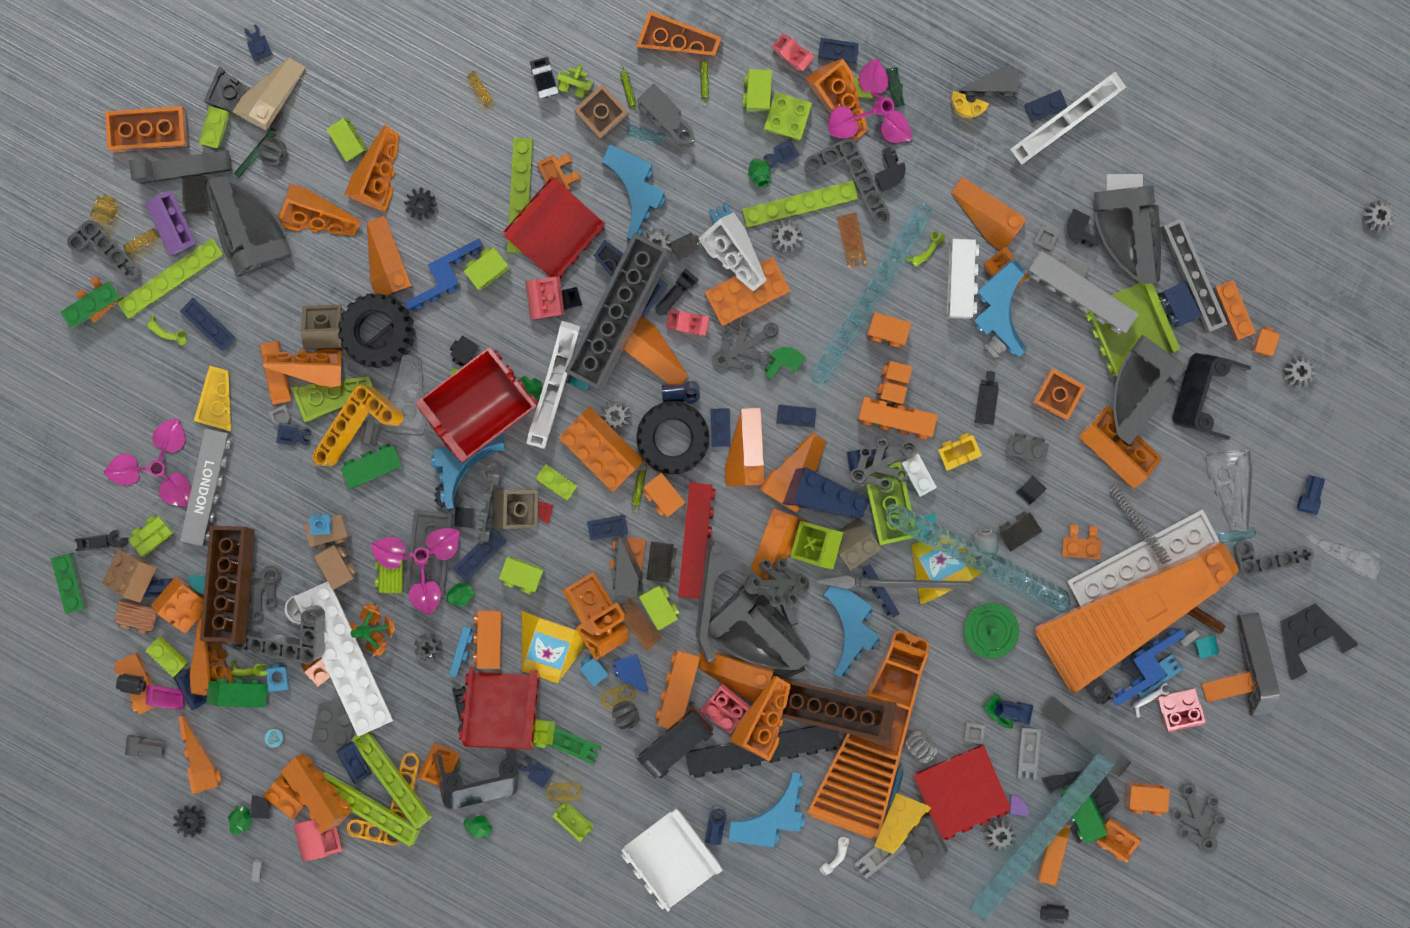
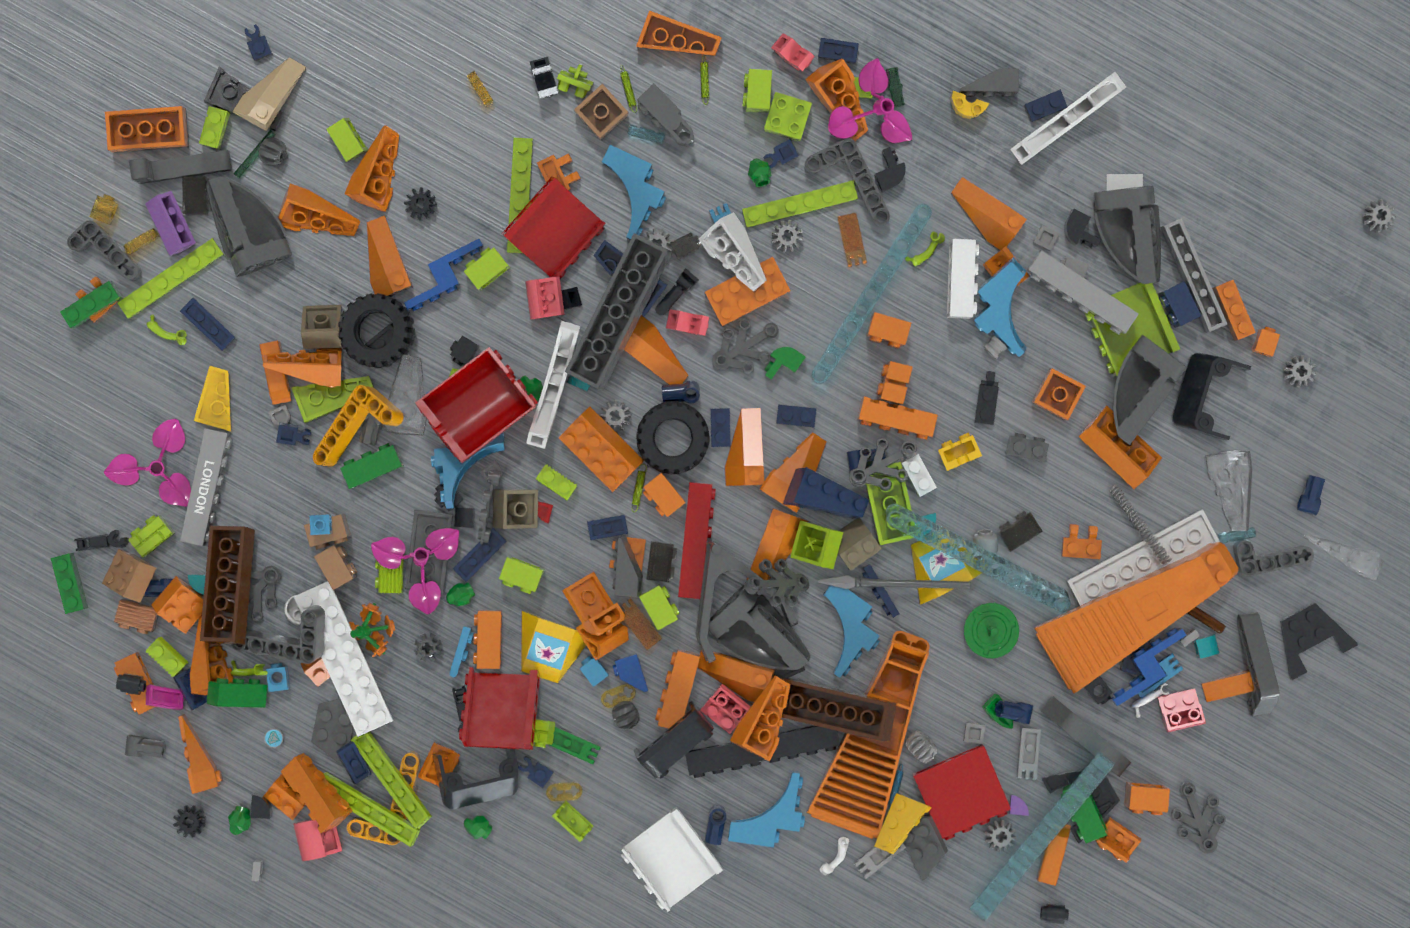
(1030, 490): black brick -> none

